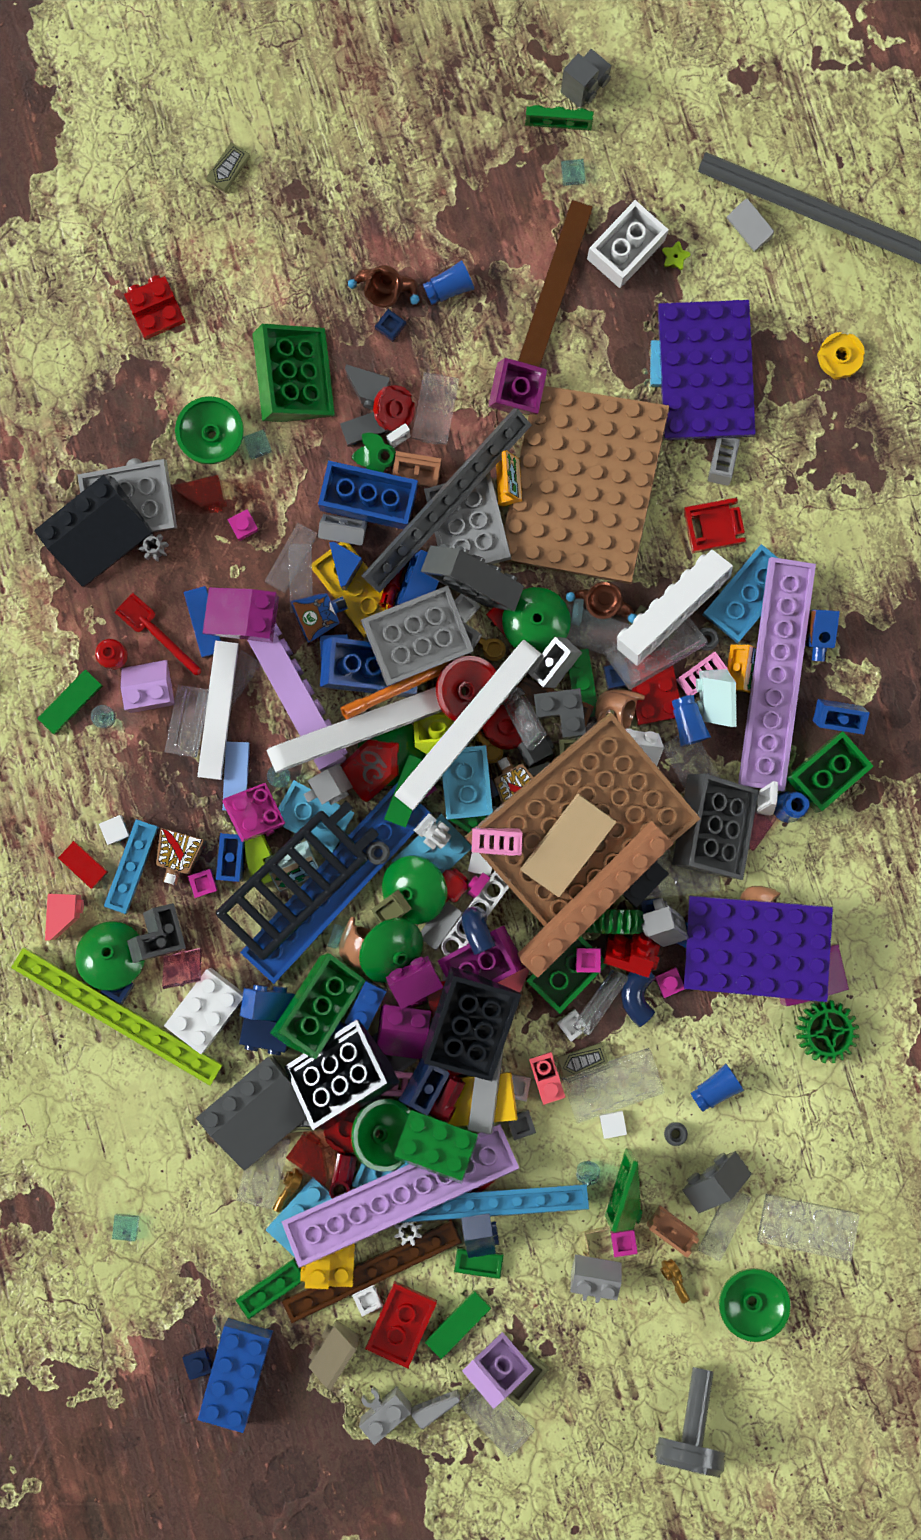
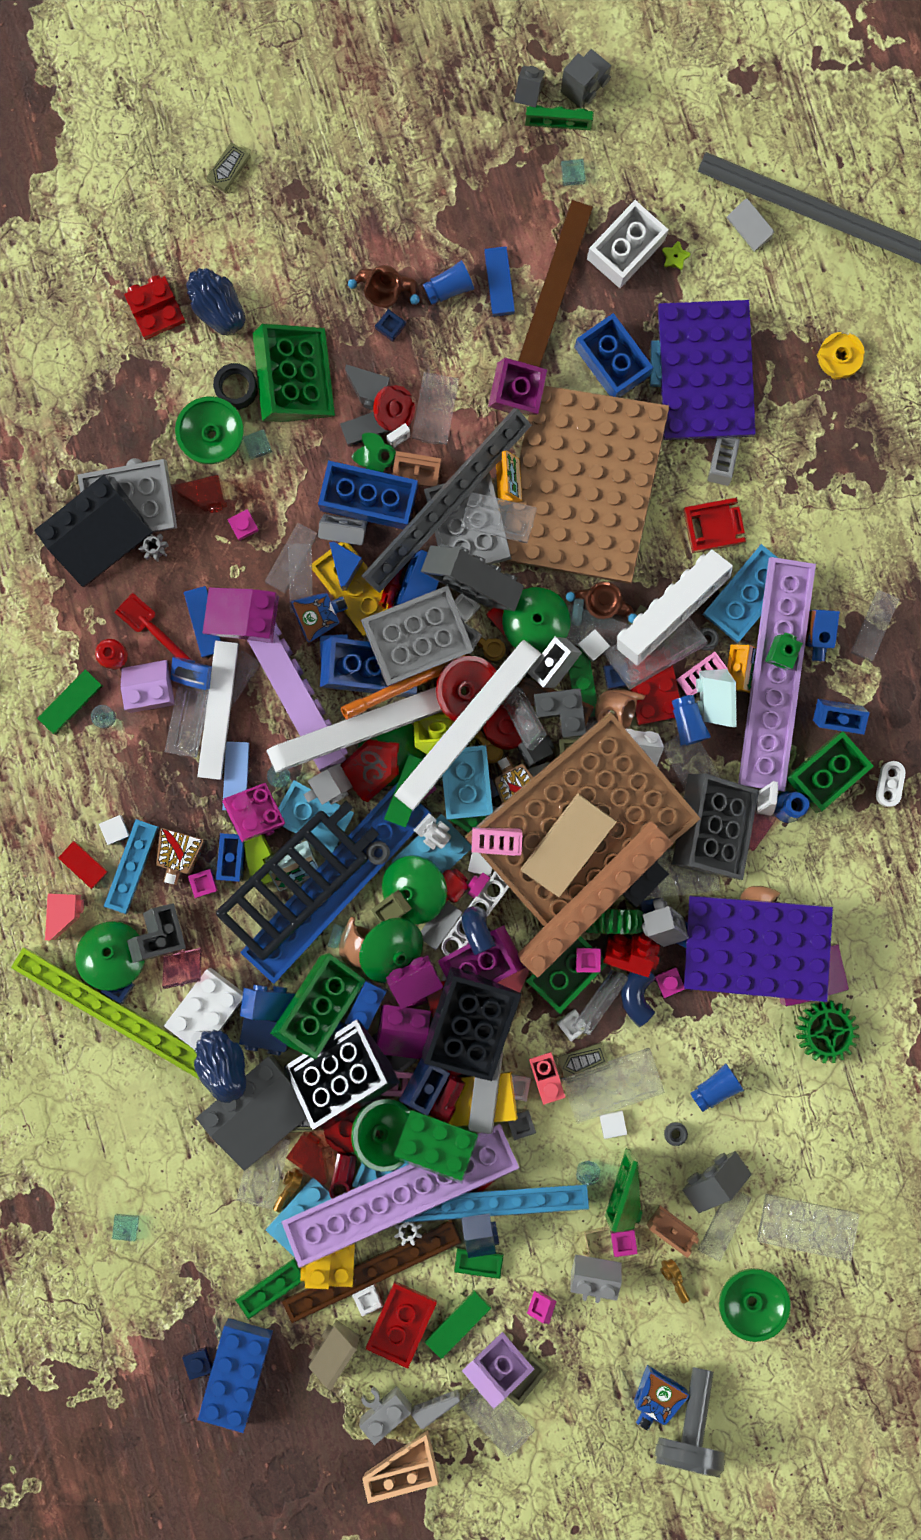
(190, 673): none -> blue slope
(215, 301): none -> dark blue hair
(220, 1066): none -> dark blue hair
(231, 369): none -> black tyre
(403, 1472): none -> light nougat wedge
(499, 281): none -> blue tile
(499, 517): none -> clear piece
(529, 85): none -> dark grey slope
(541, 1307): none -> dark pink plate
(593, 645): none -> white tile
(613, 356): none -> blue brick
(658, 1398): none -> torso
(784, 651): none -> green brick
(874, 625): none -> clear tile
(893, 785): none -> white plate

